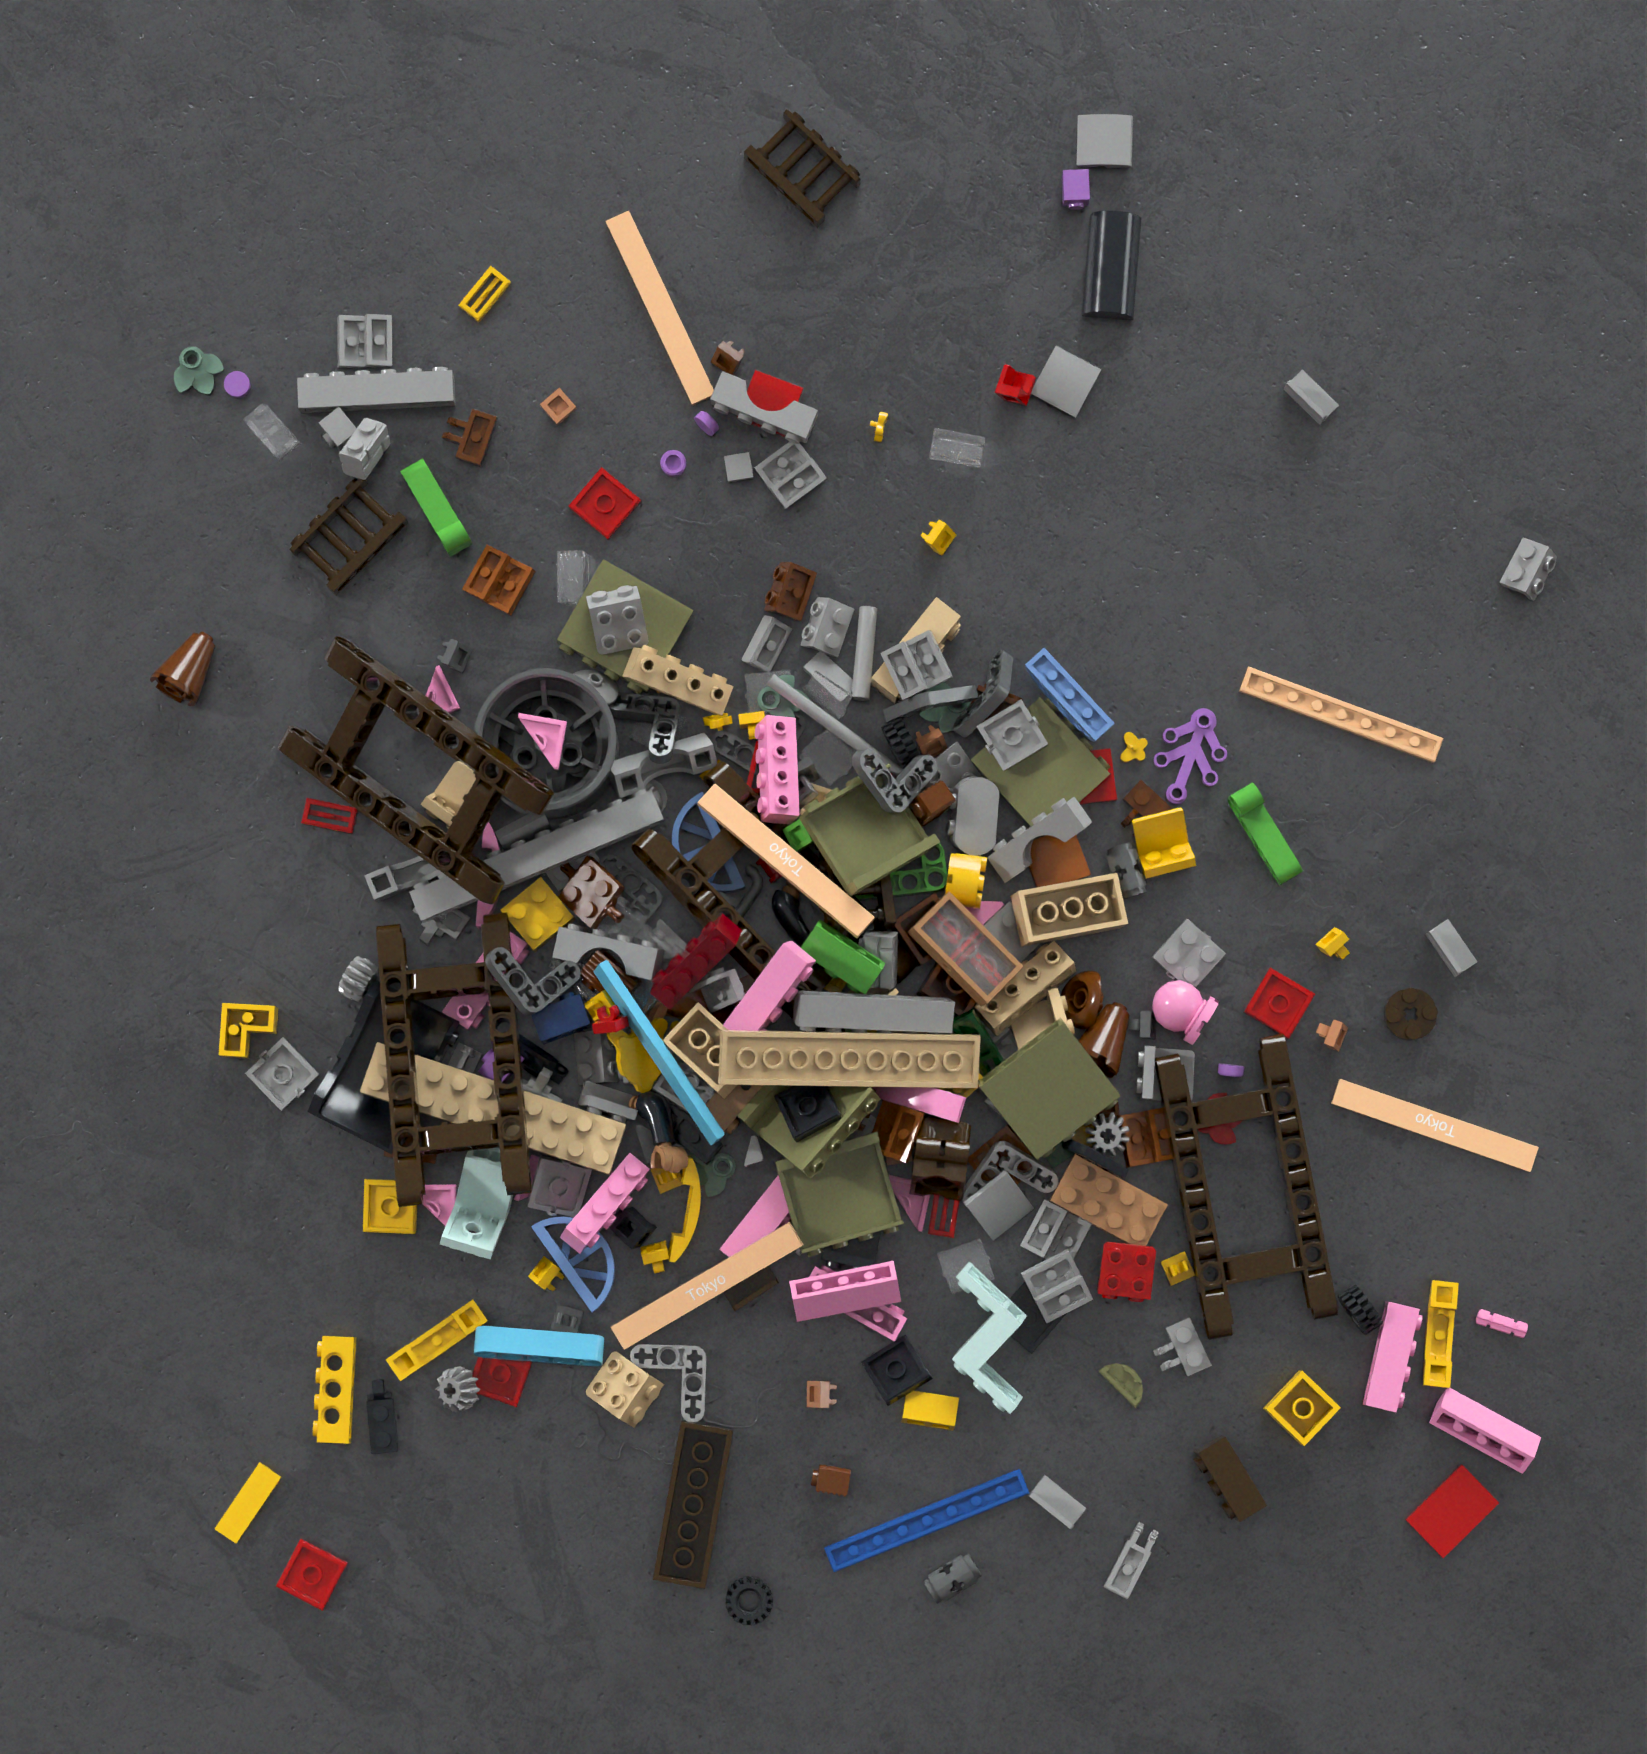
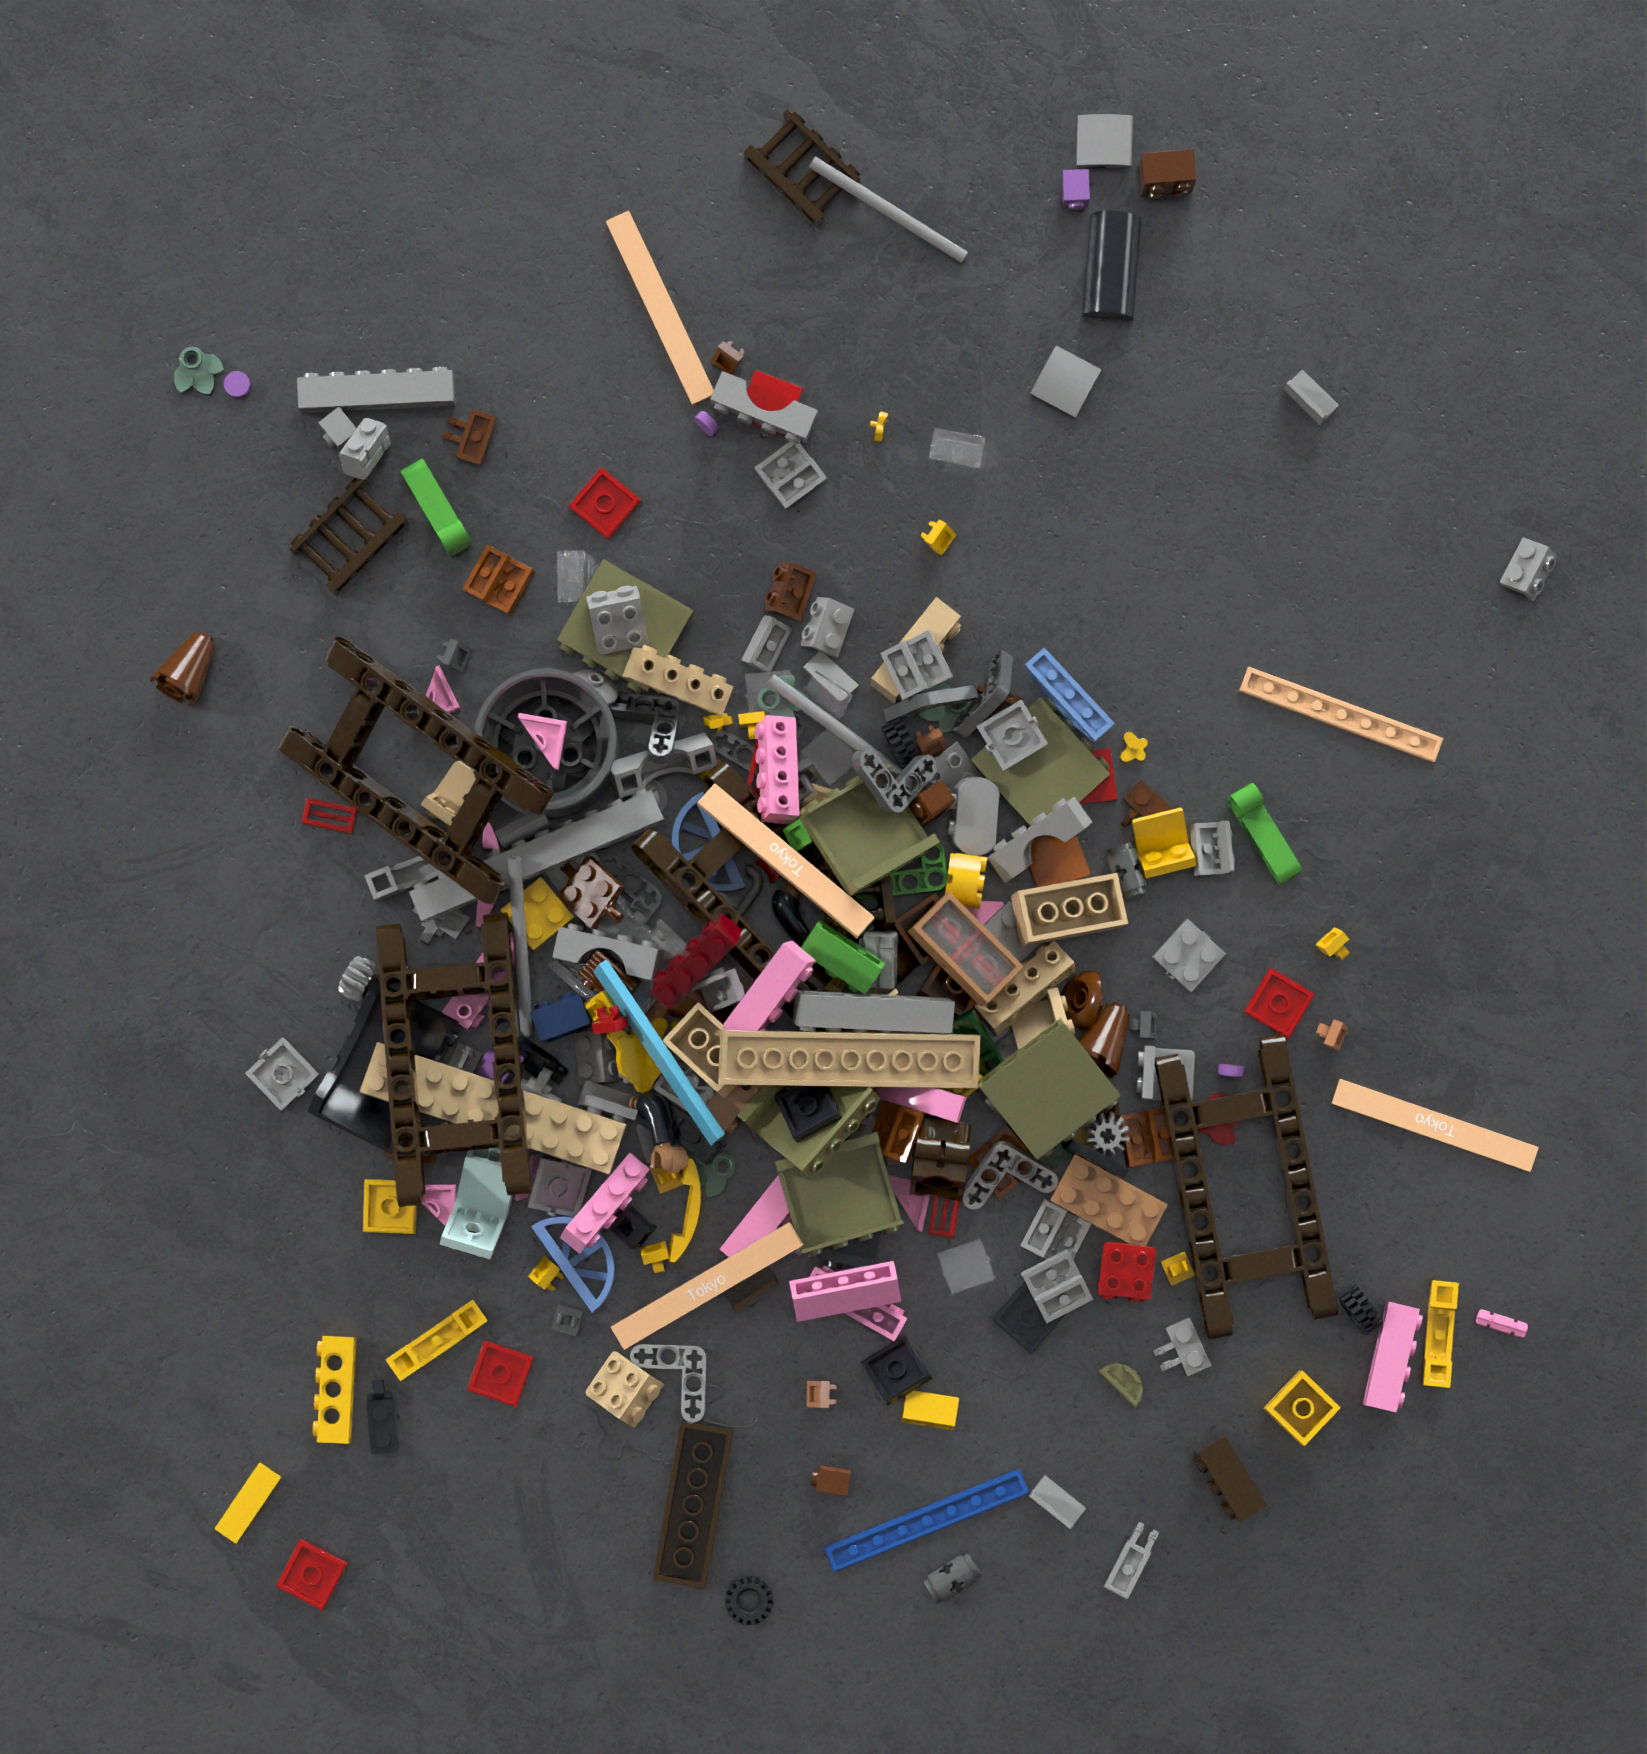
(239, 1022): yellow brick -> none
(271, 432): clear hinge -> none
(364, 341): light grey slope -> none
(457, 1389): light grey gear -> none
(498, 277): yellow tile -> none
(520, 945): none -> light grey piece
(535, 990): dark grey beam -> none
(538, 1346): medium azure beam -> none
(558, 406): nougat tile -> none
(673, 463): medium lavender tile -> none
(738, 467): light grey tile -> none
(754, 1154): light grey slope -> none
(864, 653): light grey piece -> none
(888, 209): none -> light grey piece
(988, 1338): light aqua bracket -> none
(999, 1205): light grey slope -> none
(1015, 386): red panel -> none
(1167, 173): none -> reddish brown brick
(1181, 1008): bright pink tile -> none
(1192, 752): medium lavender plant -> none
(1212, 848): none -> light grey bracket
(1425, 1012): dark brown plate -> none
(1451, 947): light grey panel -> none
(1452, 1511): red tile -> none
(1485, 1430): bright pink brick -> none

